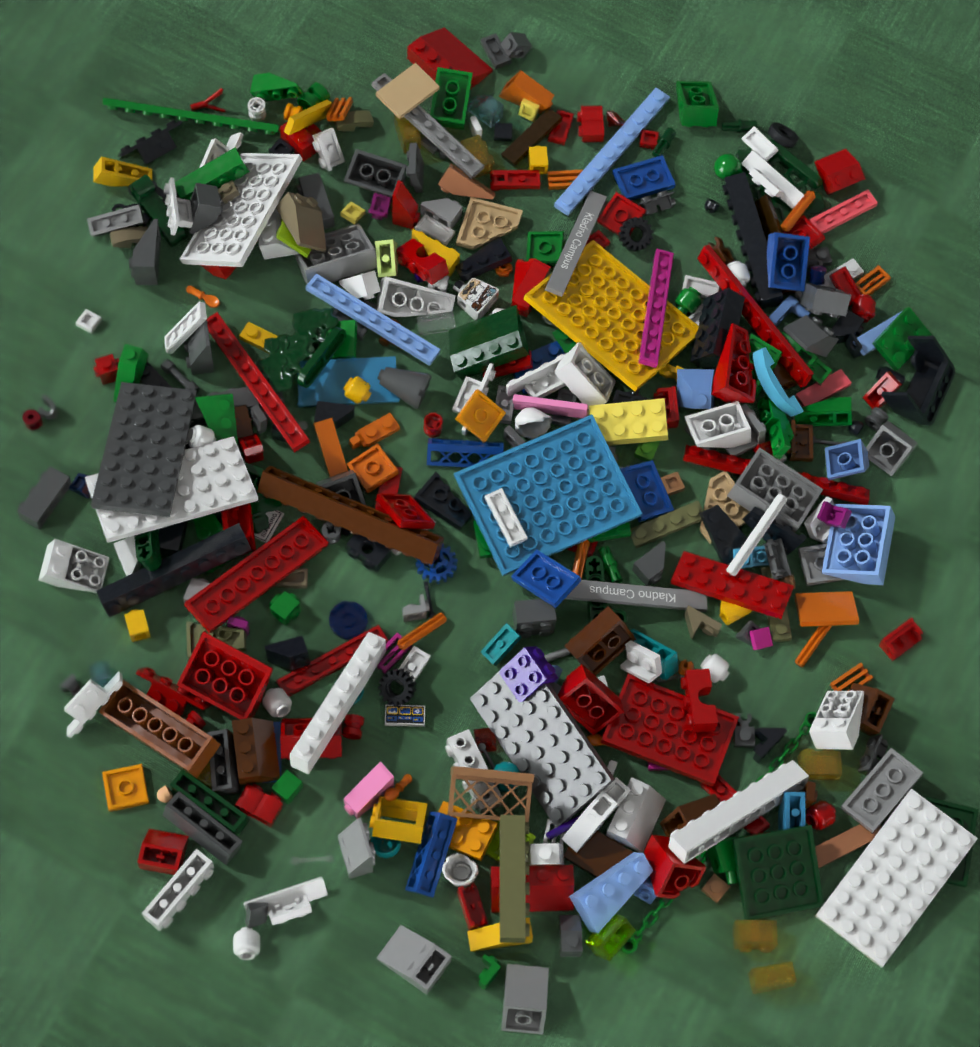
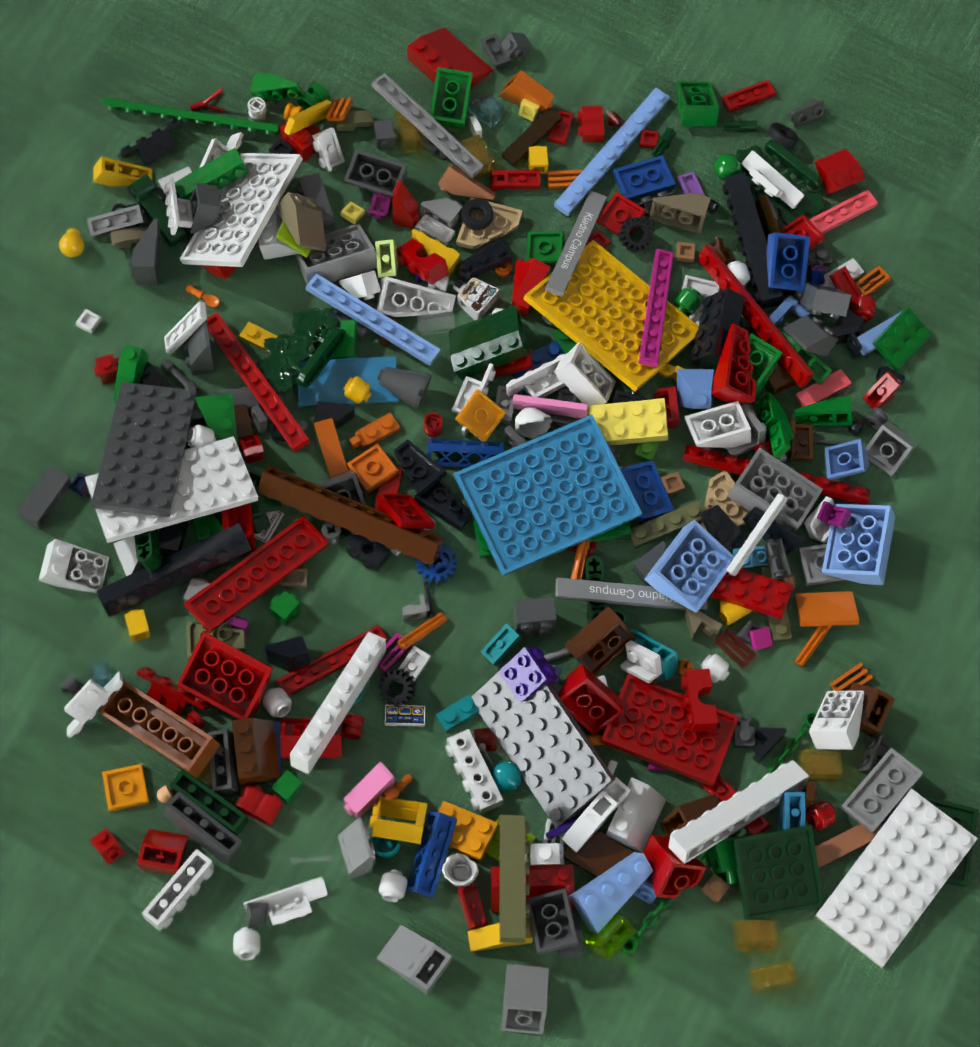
(33, 419): leg -> none
(71, 243): none -> yellow piece
(107, 846): none -> red bracket
(177, 176): none -> white sticker
(228, 191): dark tan plate -> none
(348, 619): clear blue tile -> none
(385, 134): none -> dark grey brick
(393, 886): none -> white head
(407, 91): tan tile -> none
(416, 167): dark grey plate -> none
(418, 467): none -> black wing
(457, 713): none -> teal plate
(481, 205): none -> black tyre
(488, 975): green bracket -> none
(491, 776): medium nougat fence -> none
(503, 132): black tile -> none
(506, 517): white tile -> none
(546, 578): blue plate -> none
(552, 921): none -> dark grey slope
(610, 565): green pin -> none
(681, 211): none -> dark tan slope
(685, 252): none -> medium nougat plate
(690, 184): none -> medium lavender tile
(690, 567): none -> light blue slope
(740, 643): none -> clear red tile
(748, 96): none -> red tile
(759, 144): white tile -> none
(771, 385): medium azure slope -> none
(797, 211): orange axle -> none
(809, 112): none -> dark grey hinge
(901, 639): red hinge -> none
(929, 383): black windscreen -> none

